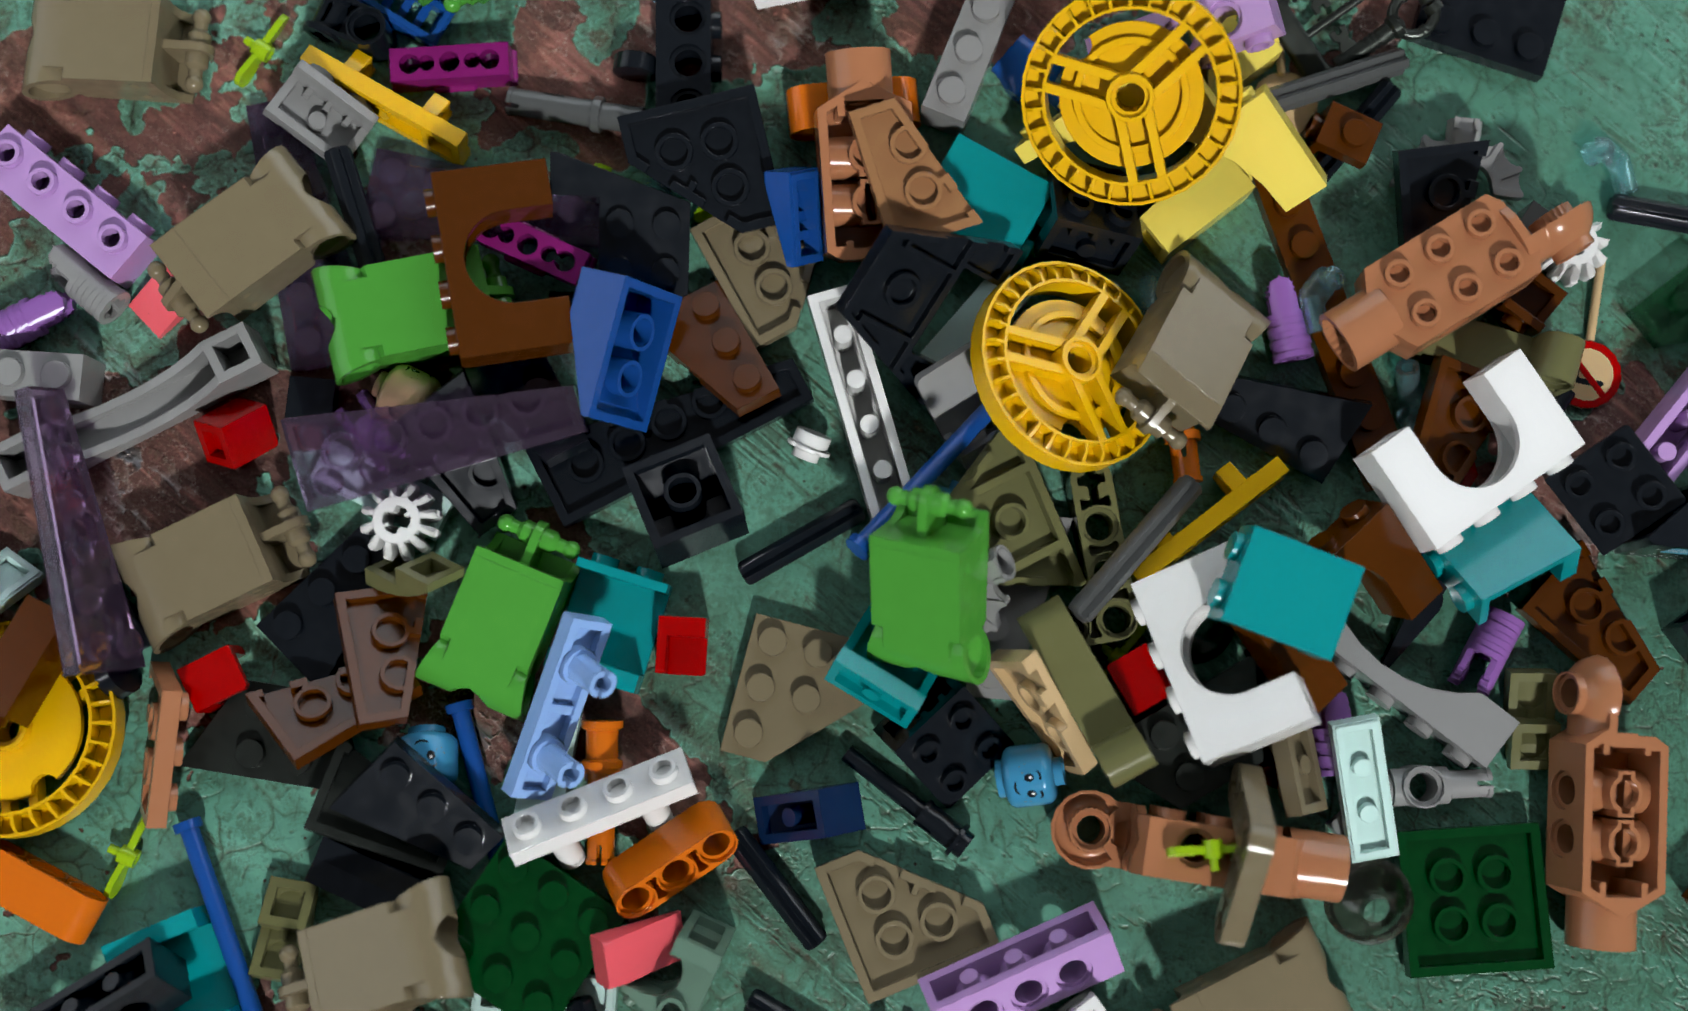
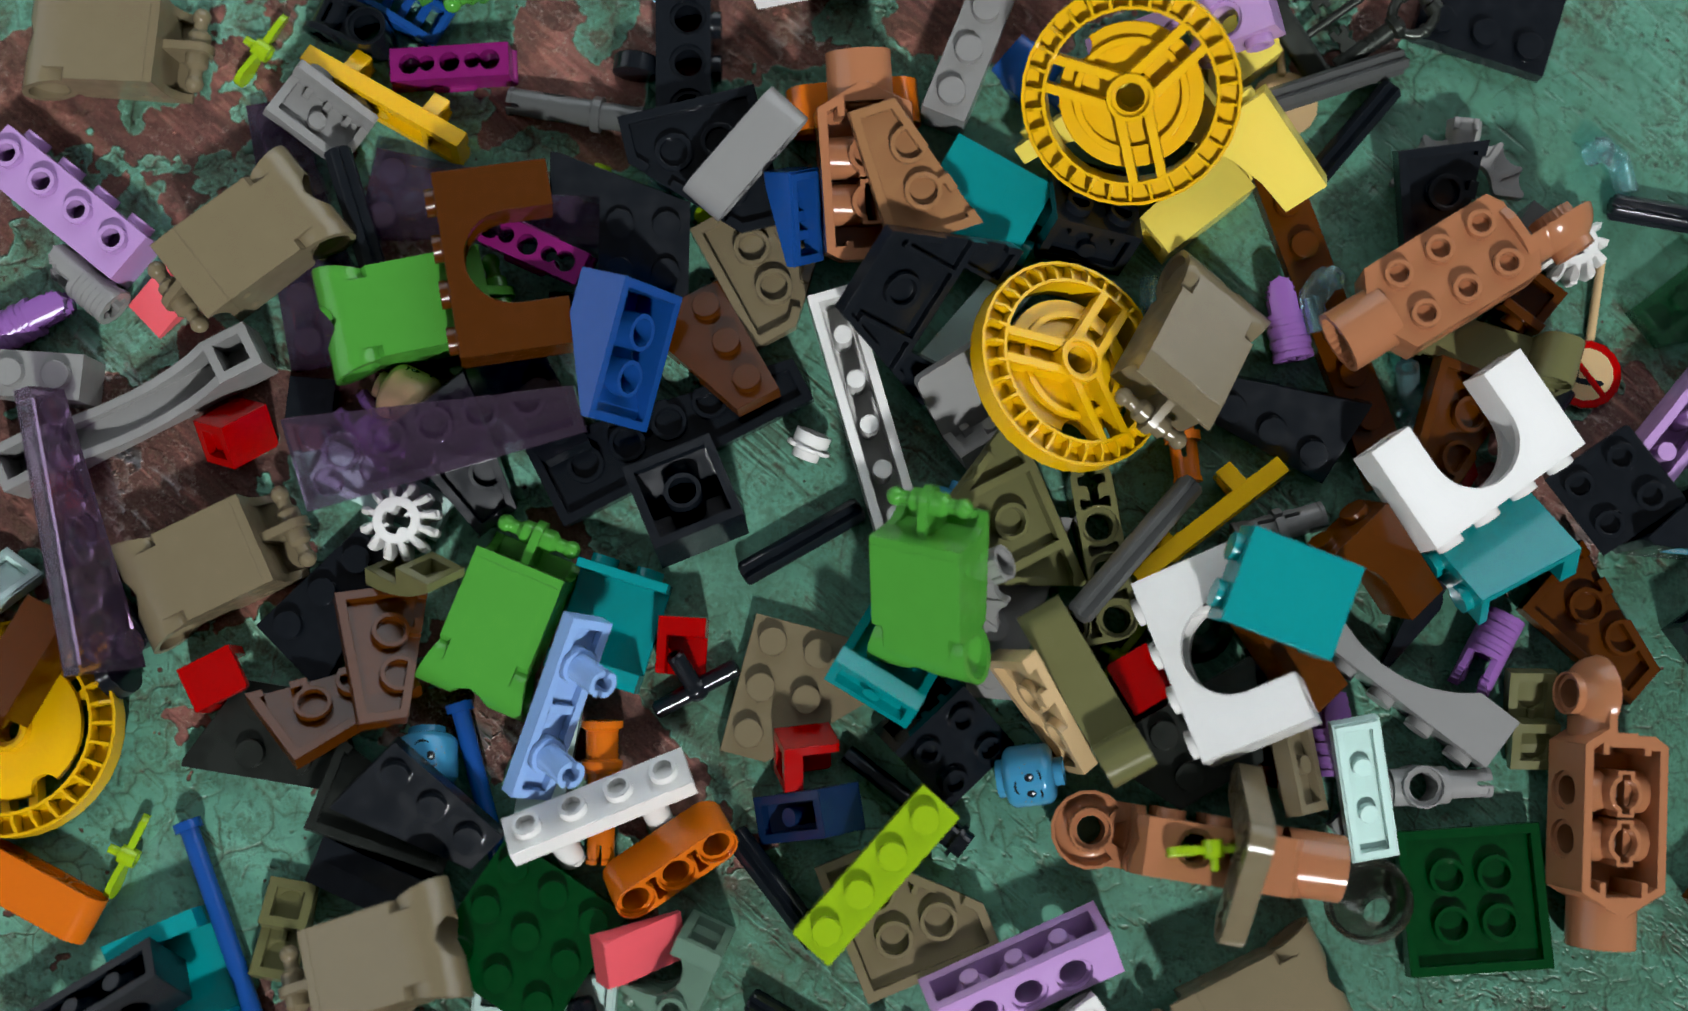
(163, 718): nougat wing -> none
(694, 687): none -> black piece
(745, 153): none -> light grey beam
(802, 750): none -> red panel
(875, 874): none -> lime brick
(925, 475): blue bar -> none
(1290, 522): none -> light grey pin
(1342, 134): reddish brown bracket -> none

